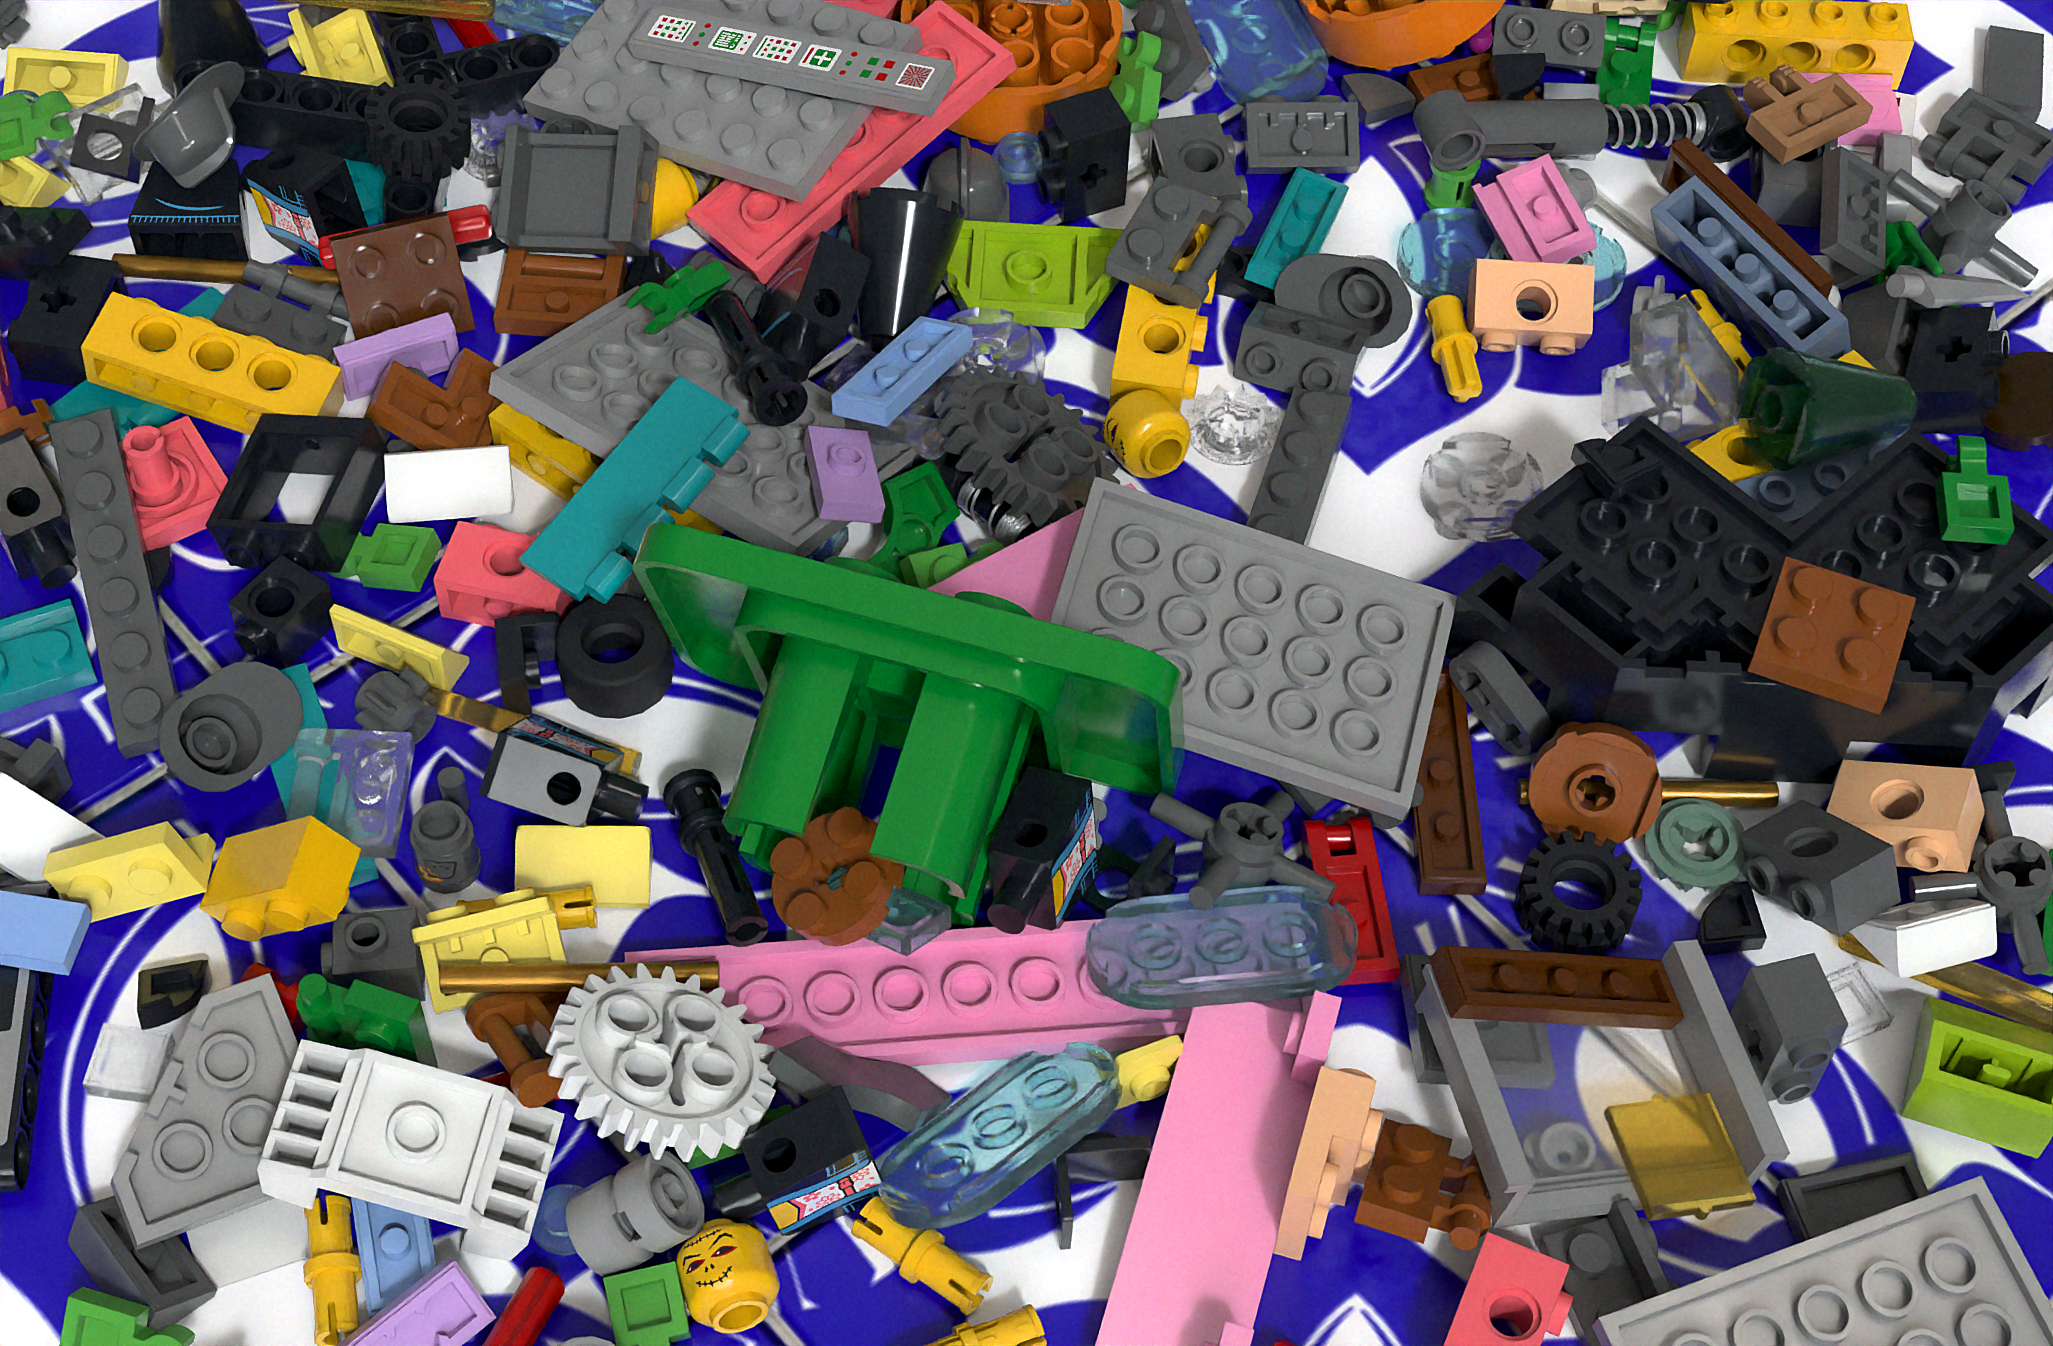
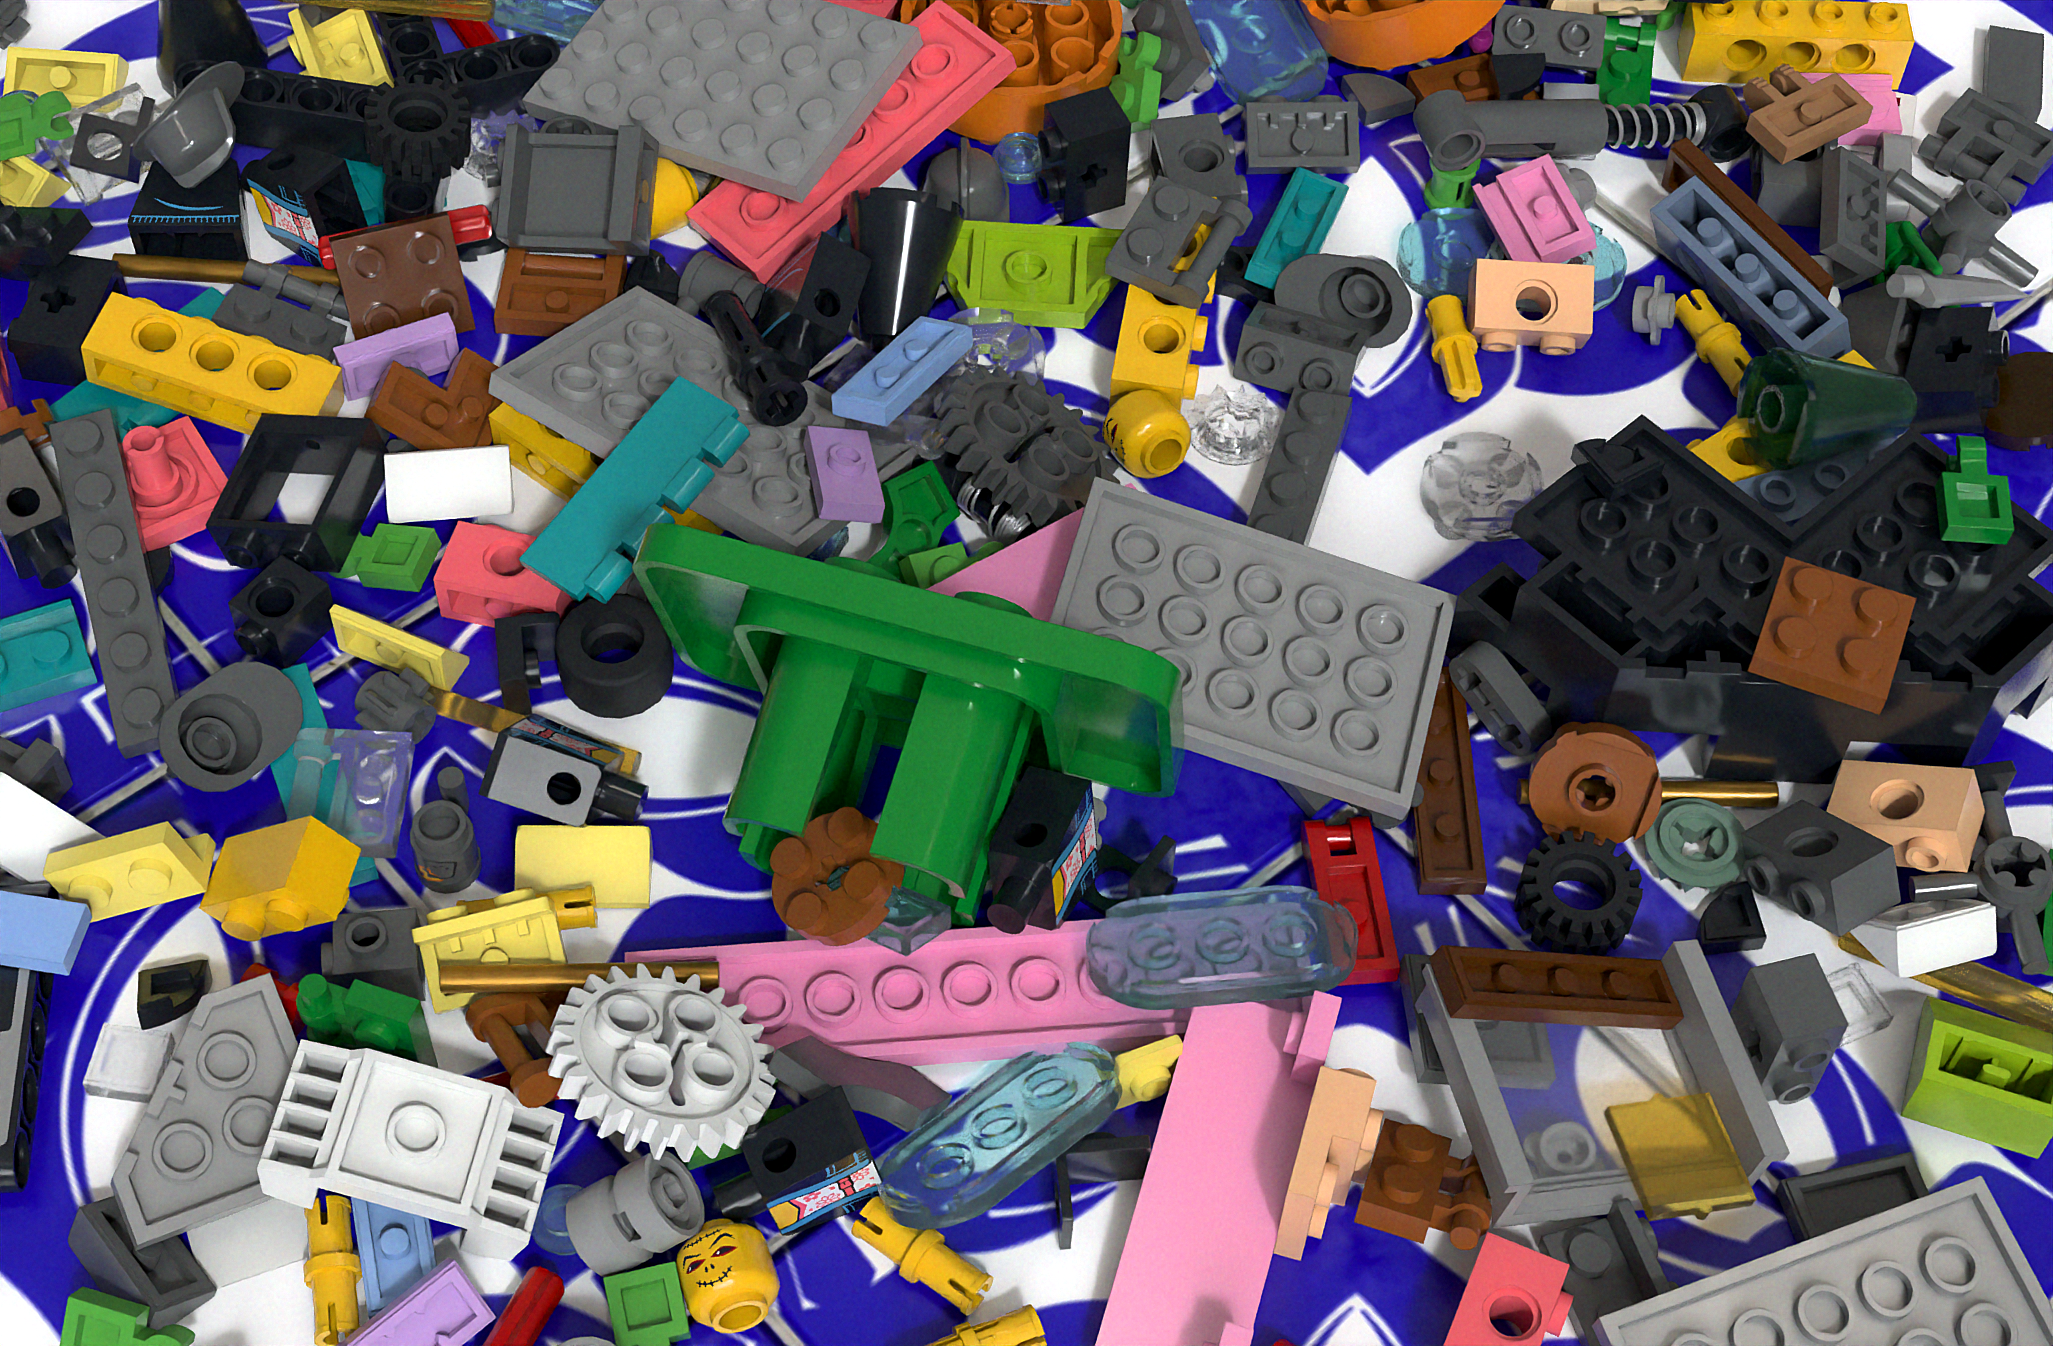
(681, 295): green plate -> none
(708, 841): black pin -> none
(793, 59): light grey tile -> none
(1240, 847): dark grey bar -> none
(1673, 376): clear brick -> none

